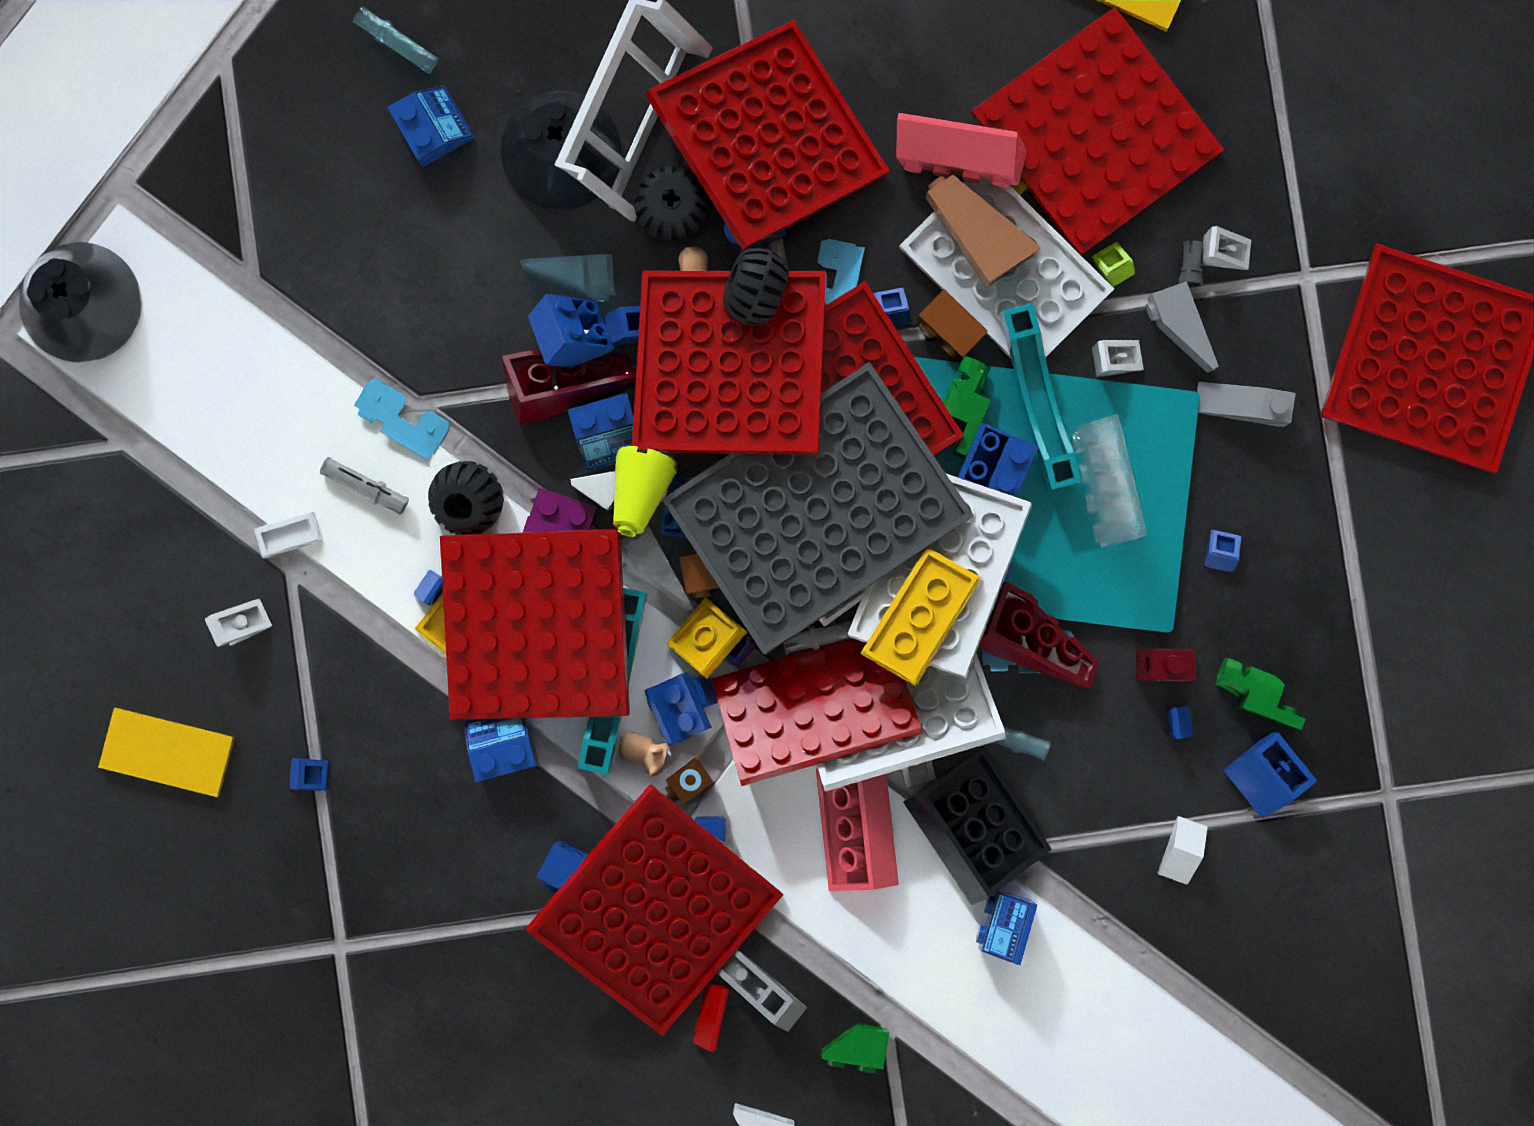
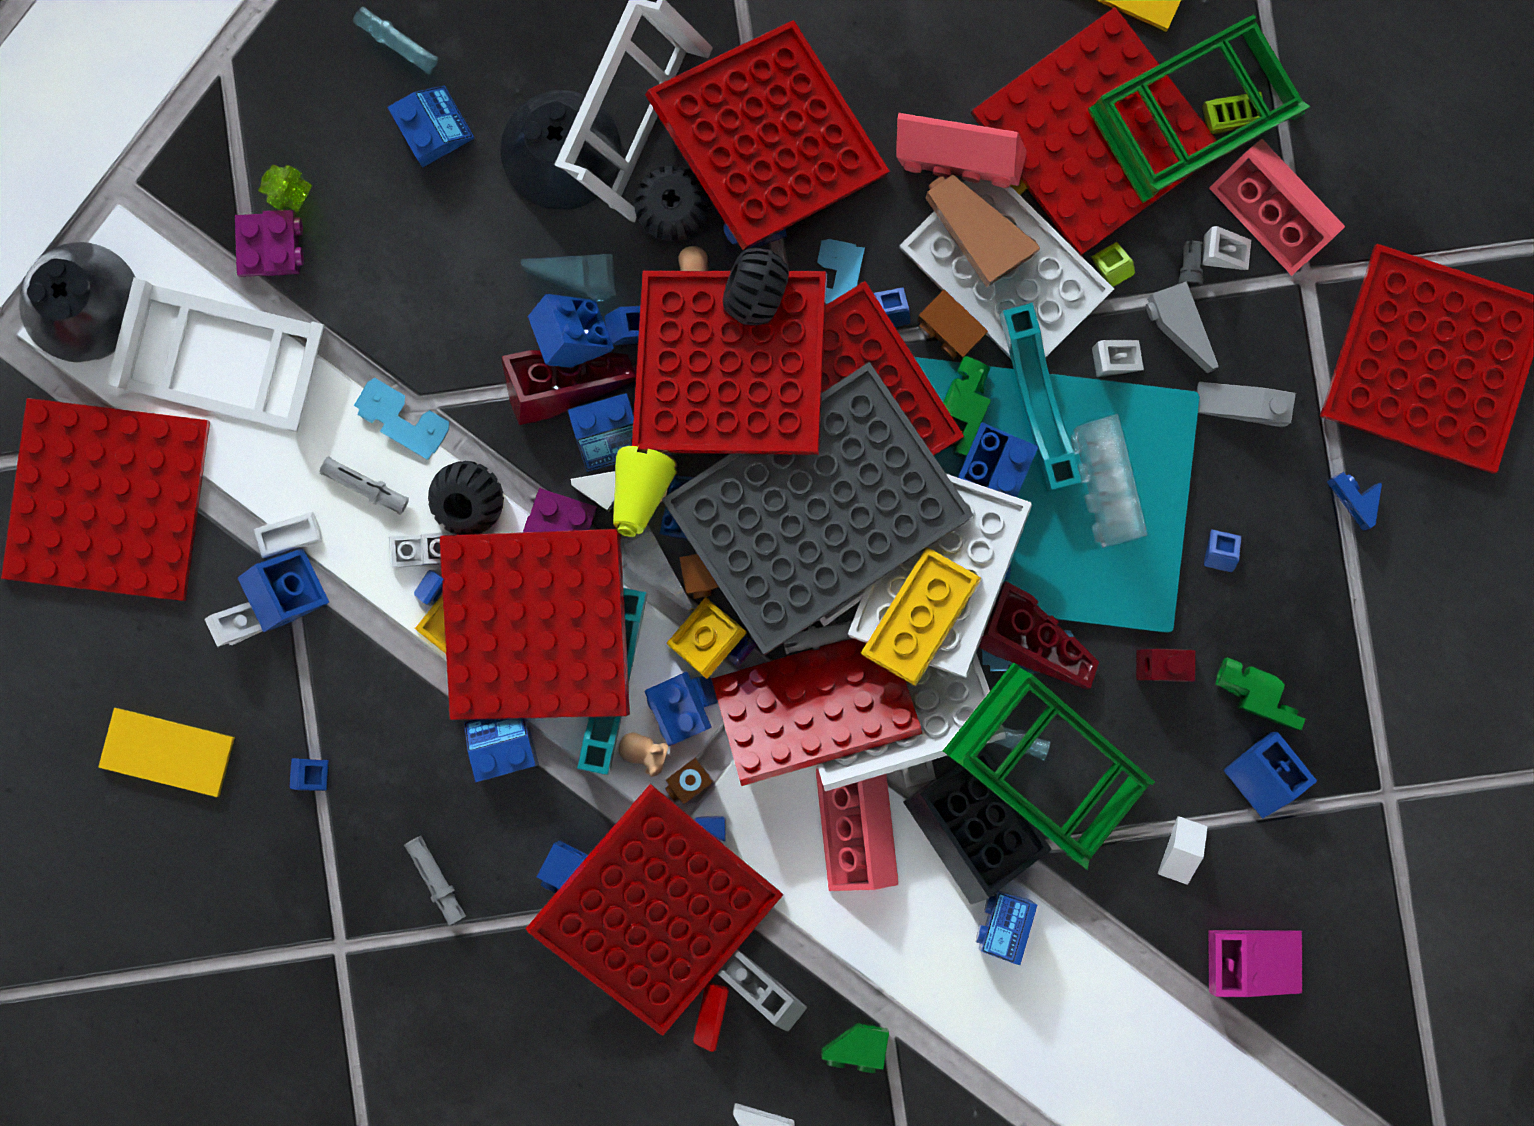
(105, 499): none -> red plate
(132, 333): none -> white piece
(268, 243): none -> magenta plate
(282, 589): none -> blue slope
(284, 187): none -> clear neon green brick
(415, 549): none -> white slope
(437, 885): none -> light grey pin
(987, 720): none -> green piece
(1128, 152): none -> green piece
(1179, 722): blue slope -> none
(1211, 118): none -> lime slope
(1254, 962): none -> dark pink slope
(1276, 207): none -> coral slope
(1361, 506): none -> blue slope

